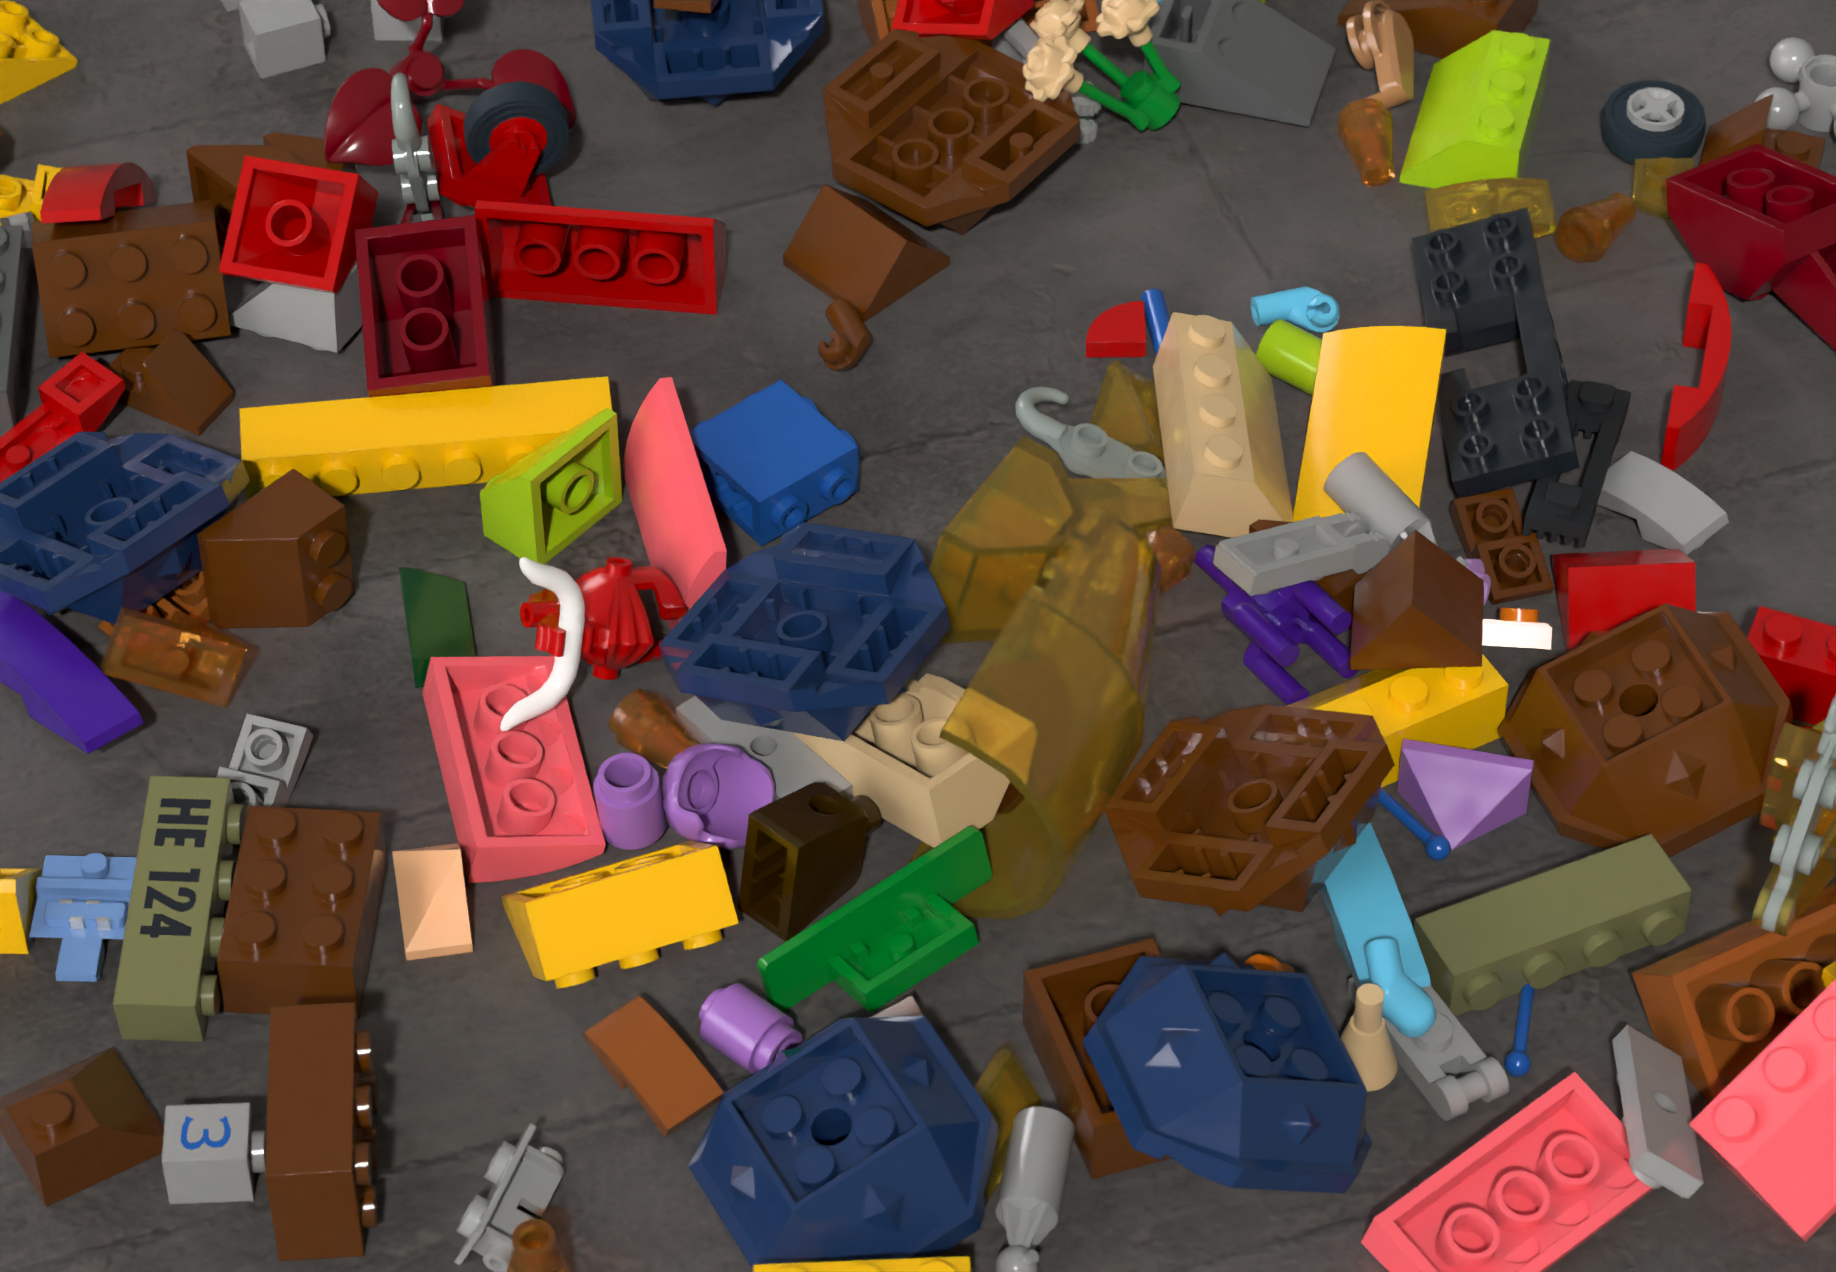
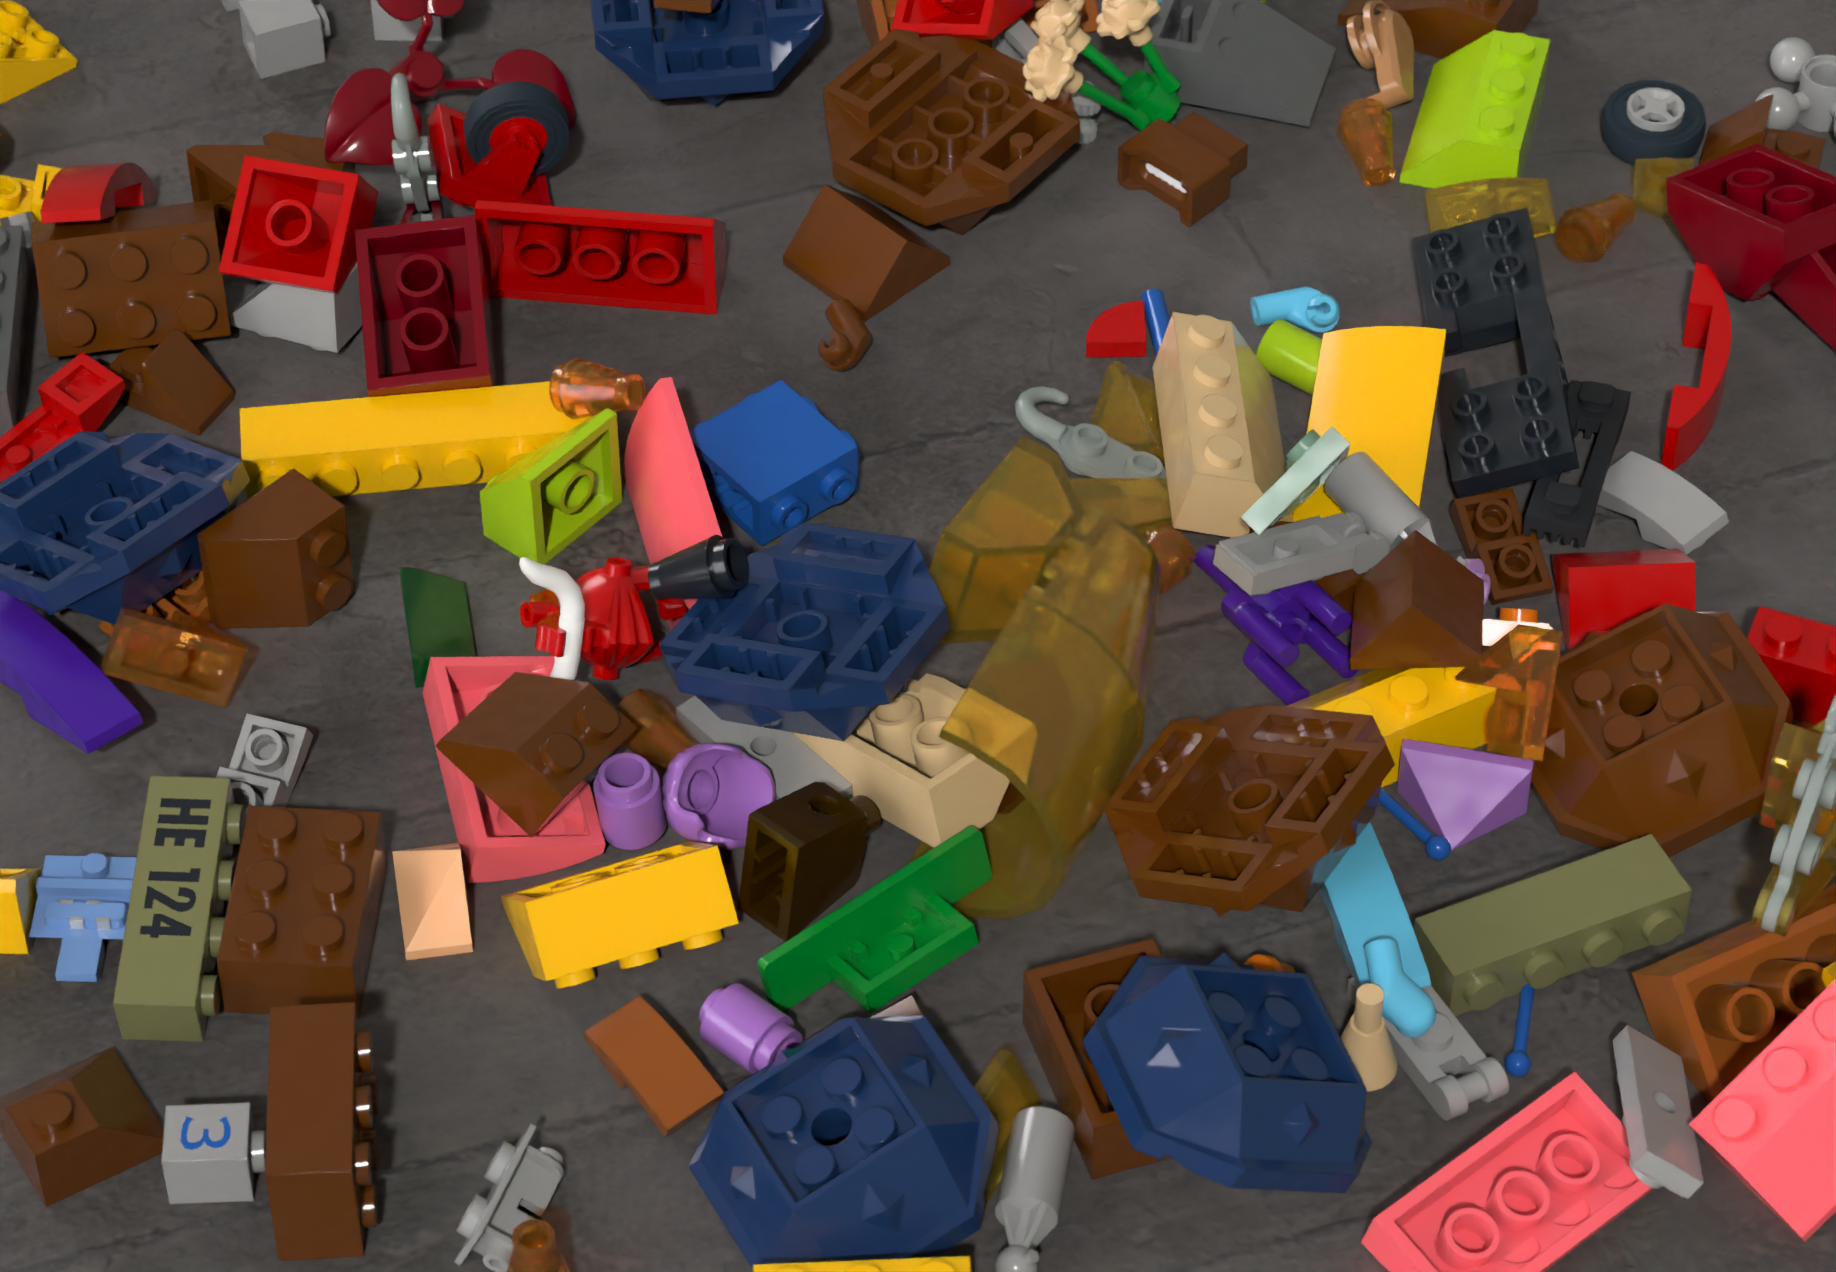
(536, 744): none -> reddish brown slope
(588, 388): none -> clear orange cone
(701, 571): none -> black cone
(1183, 164): none -> reddish brown piece
(1307, 470): none -> wing
(1524, 673): none -> clear orange slope

